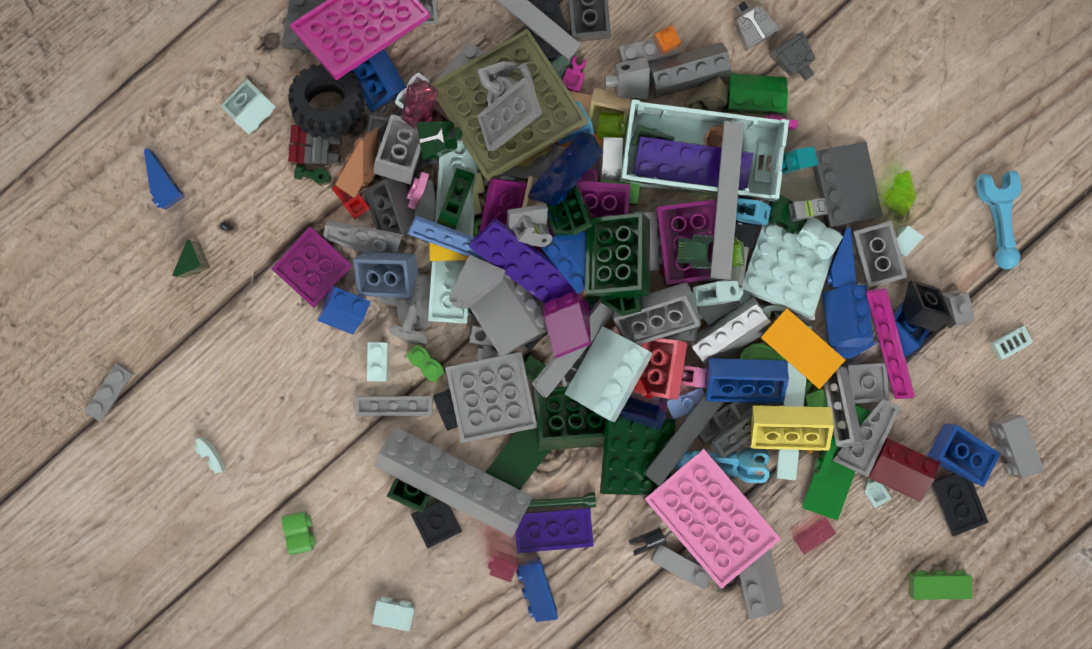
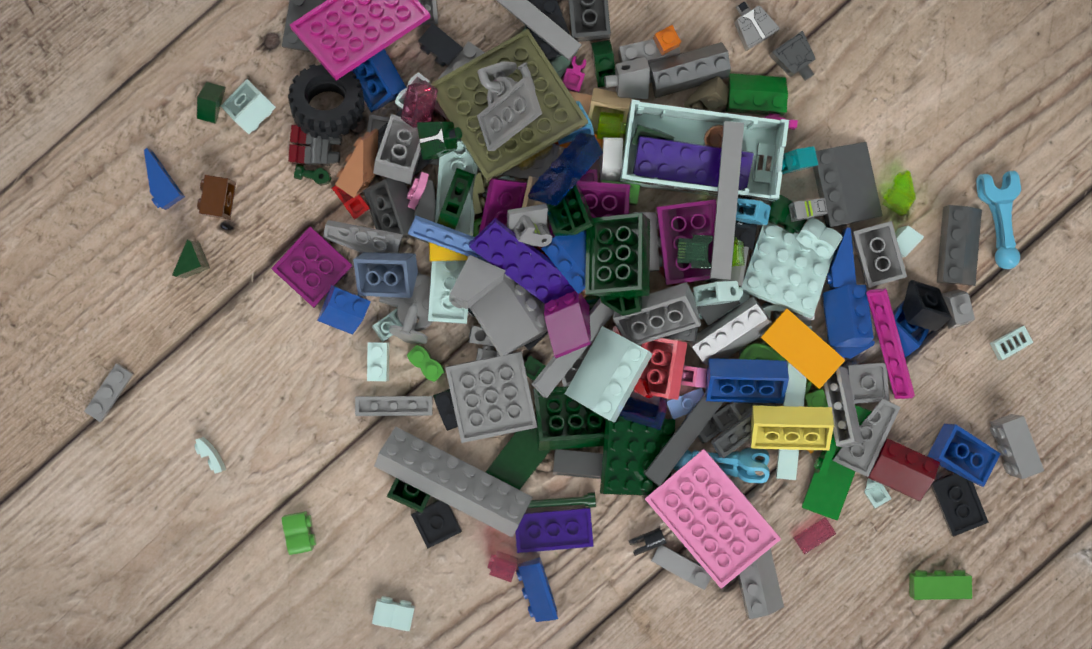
(209, 102): none -> dark green slope
(216, 197): none -> reddish brown brick
(382, 326): none -> light aqua slope
(439, 45): none -> black brick
(577, 464): none -> dark grey brick
(603, 61): none -> dark green slope
(959, 245): none -> dark grey slope

